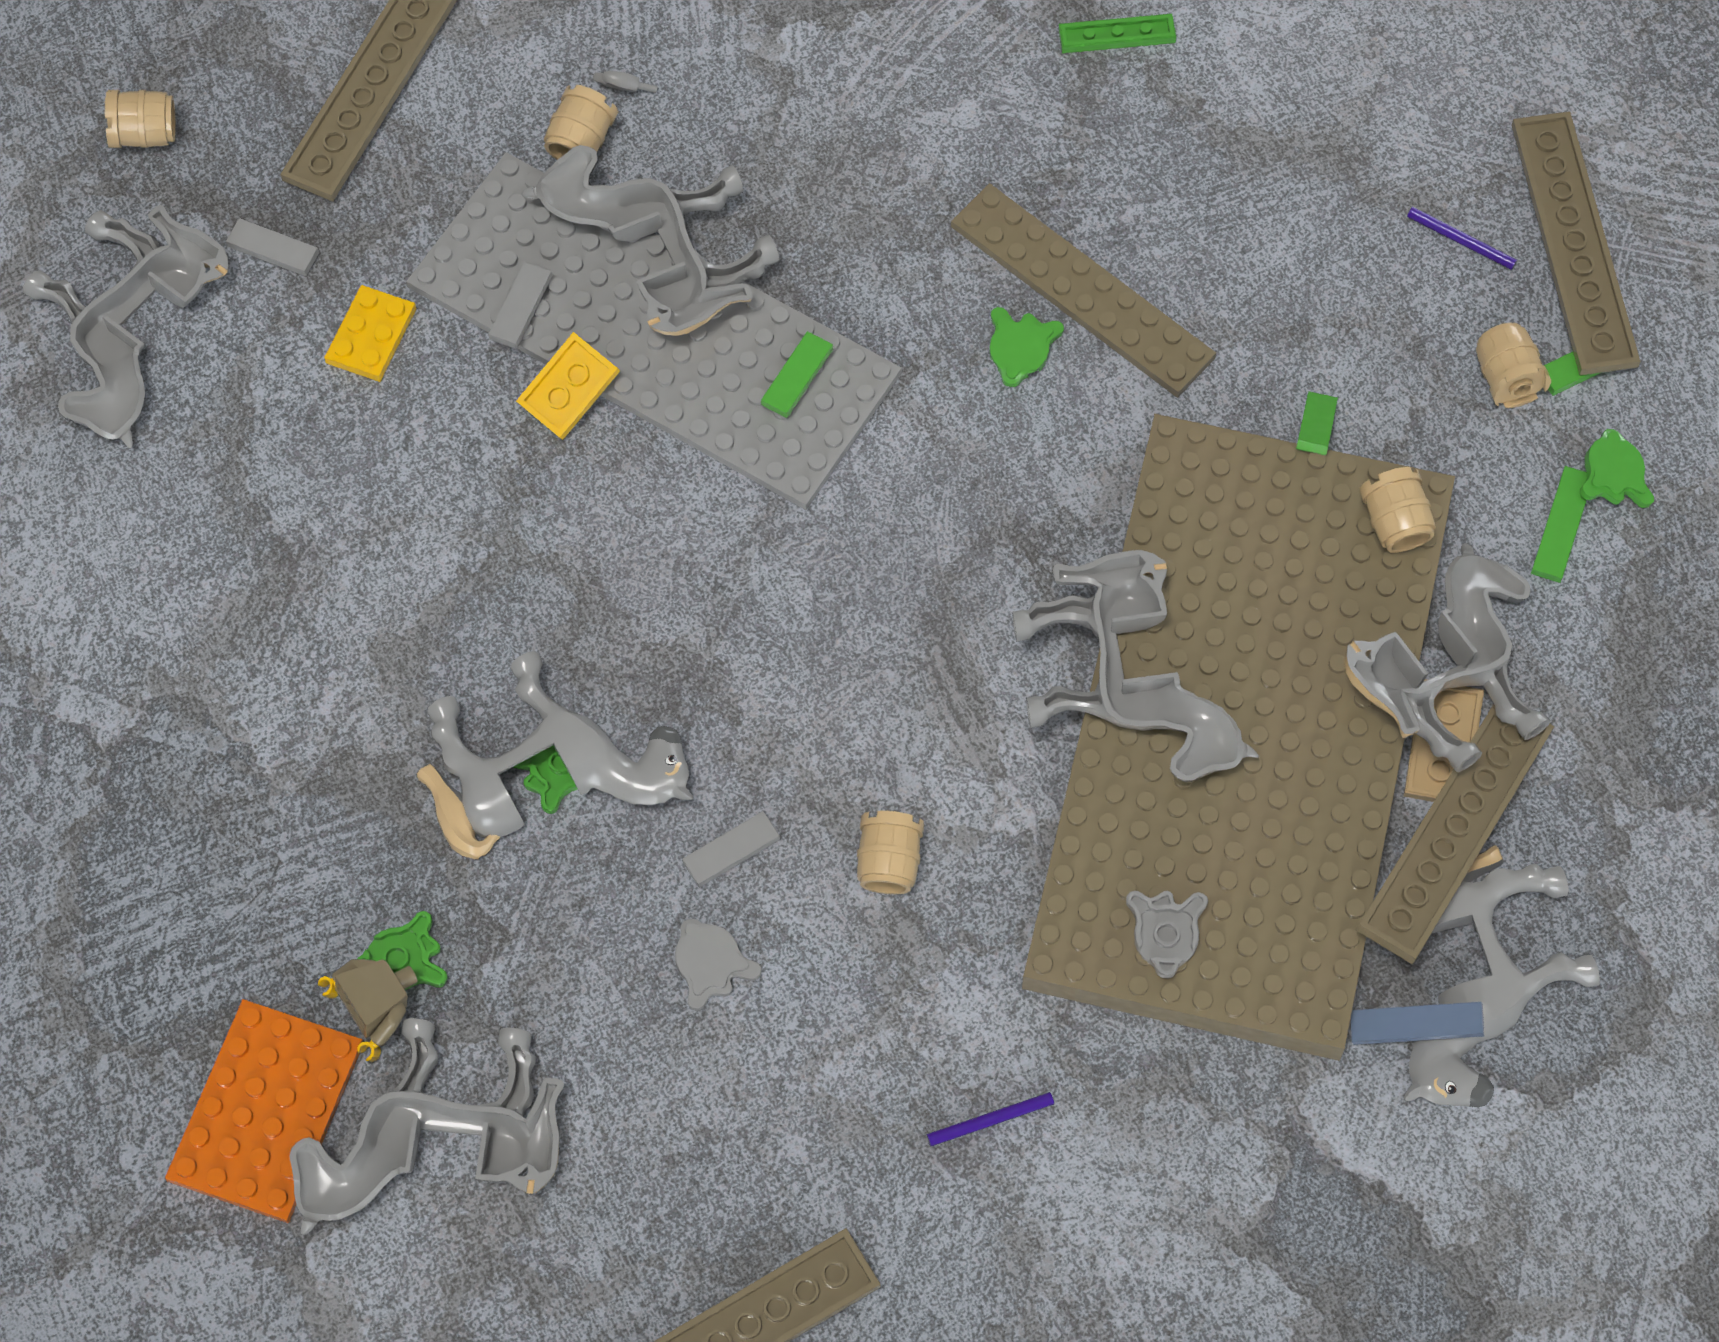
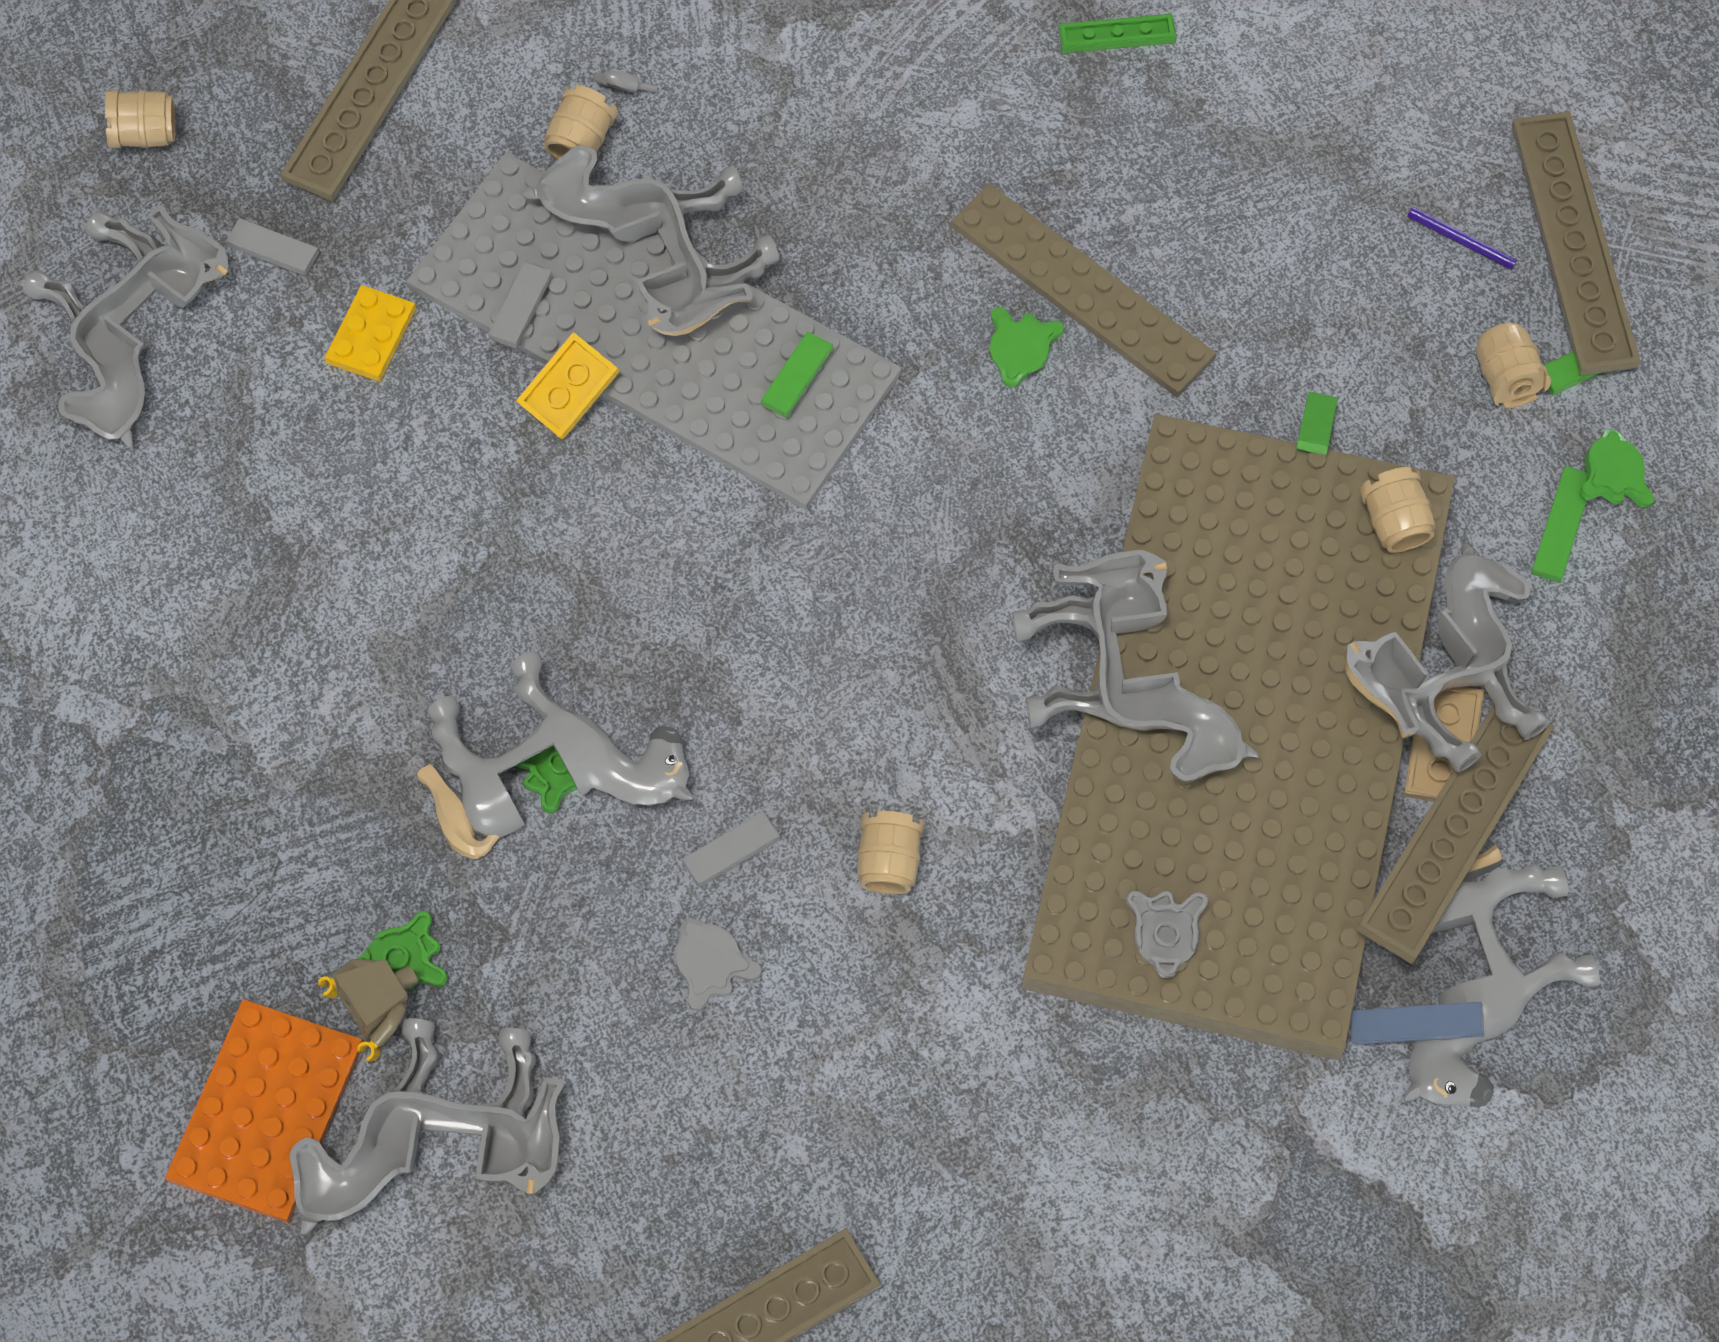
(990, 1119): dark purple bar -> none

